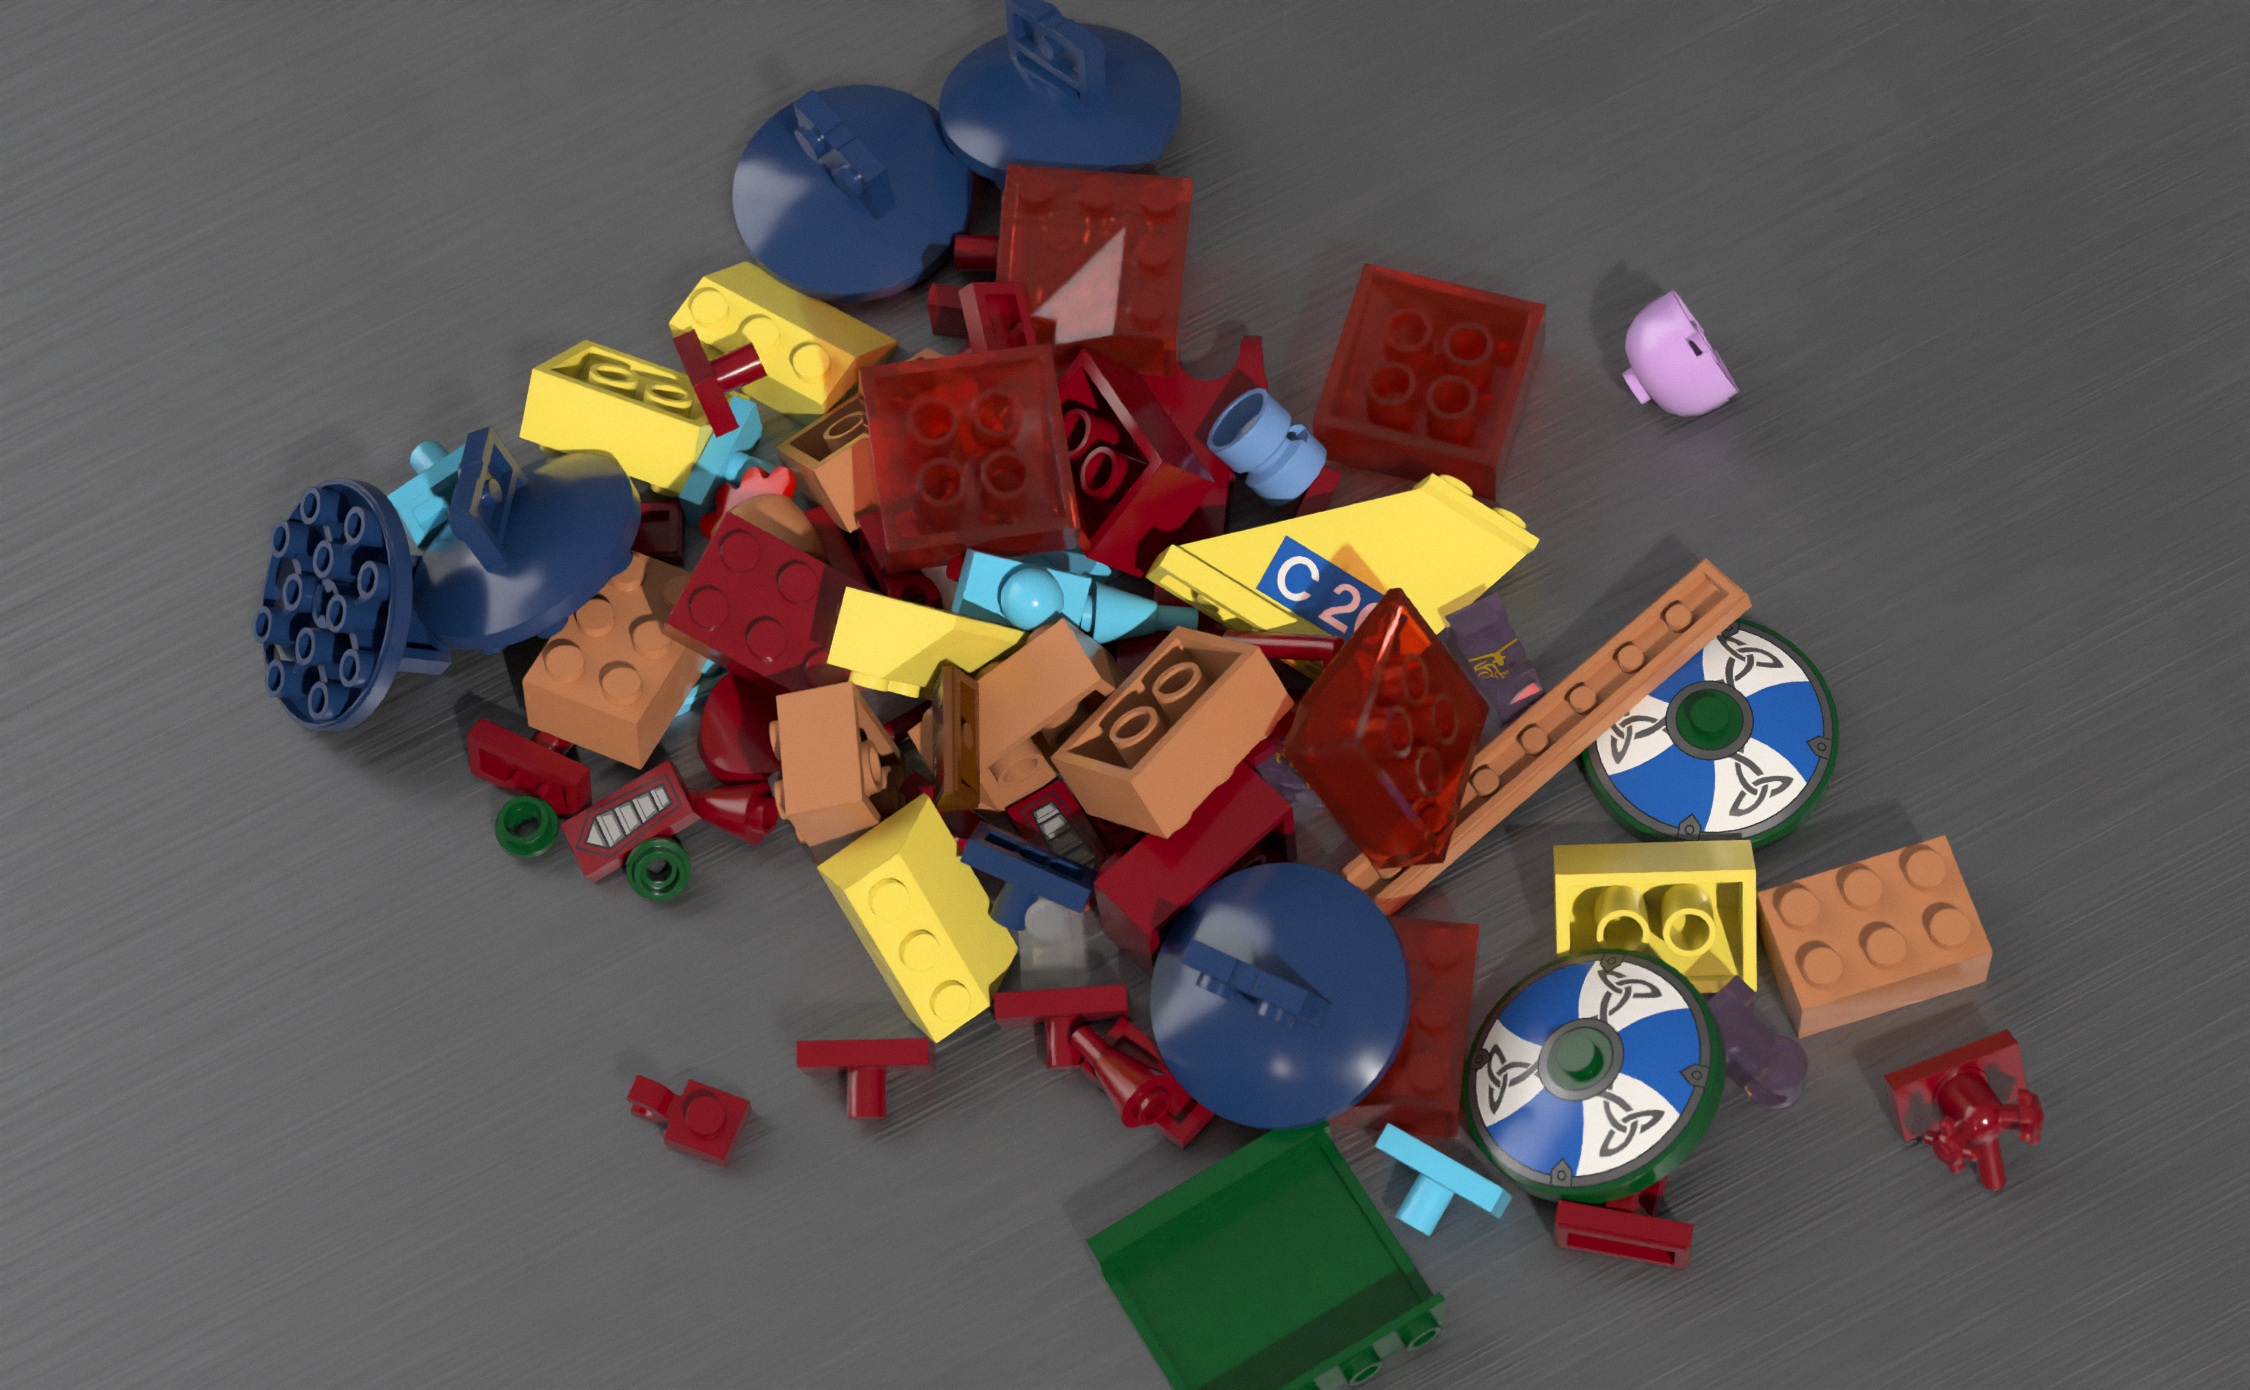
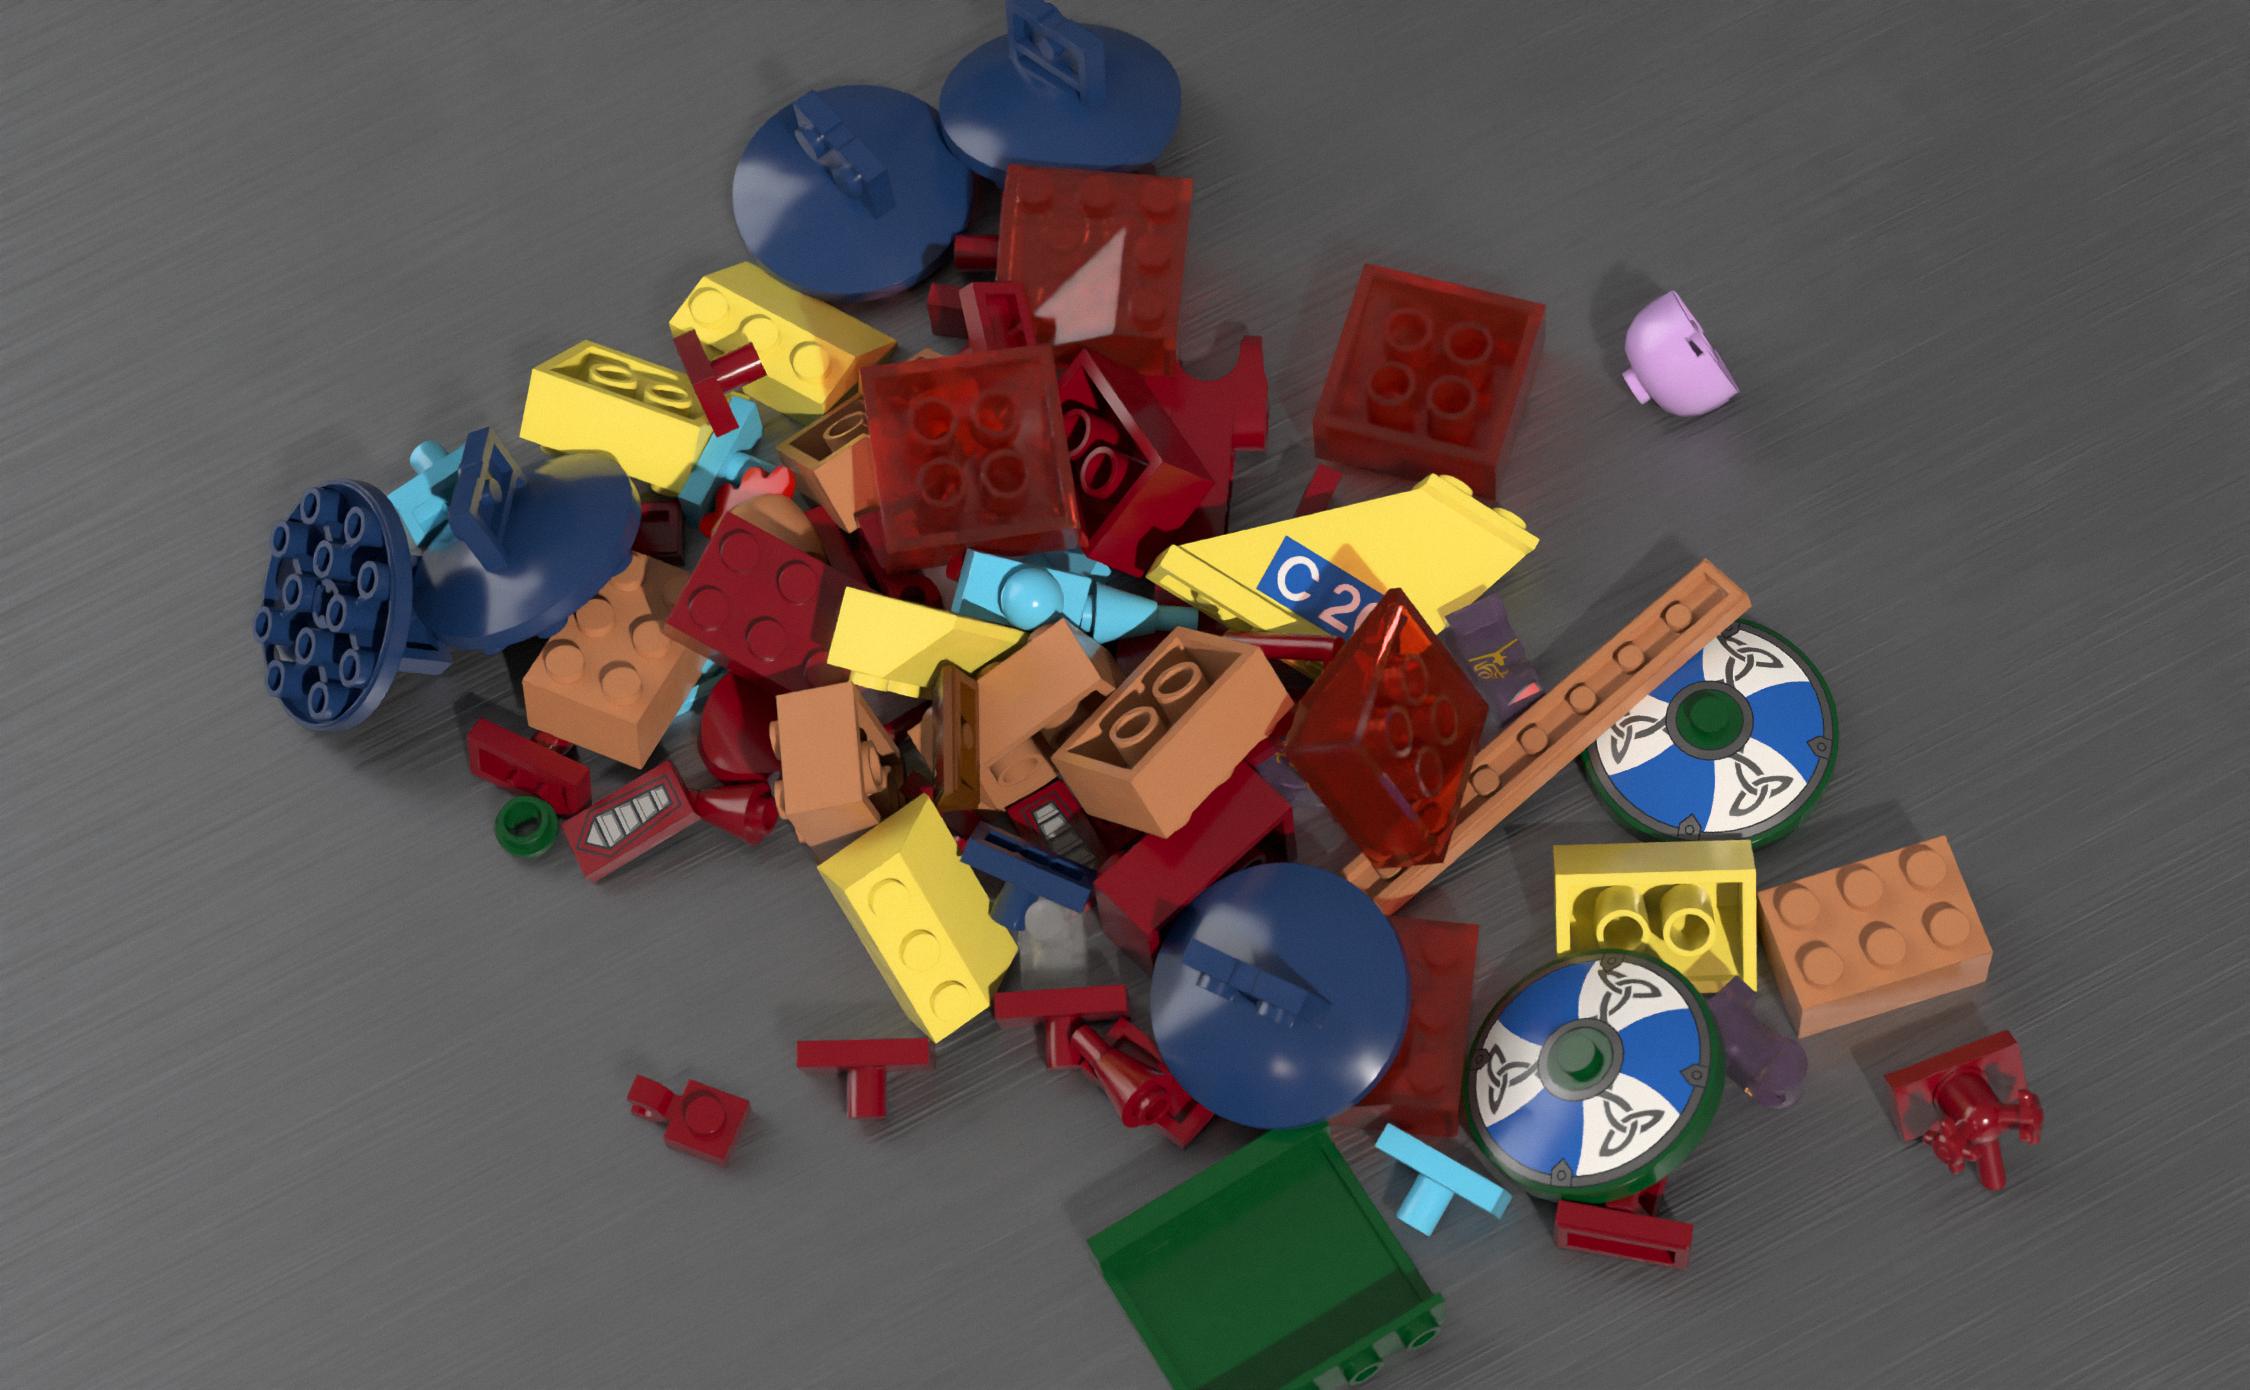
(658, 885): dark green plate -> none
(1261, 440): medium blue wheel -> none

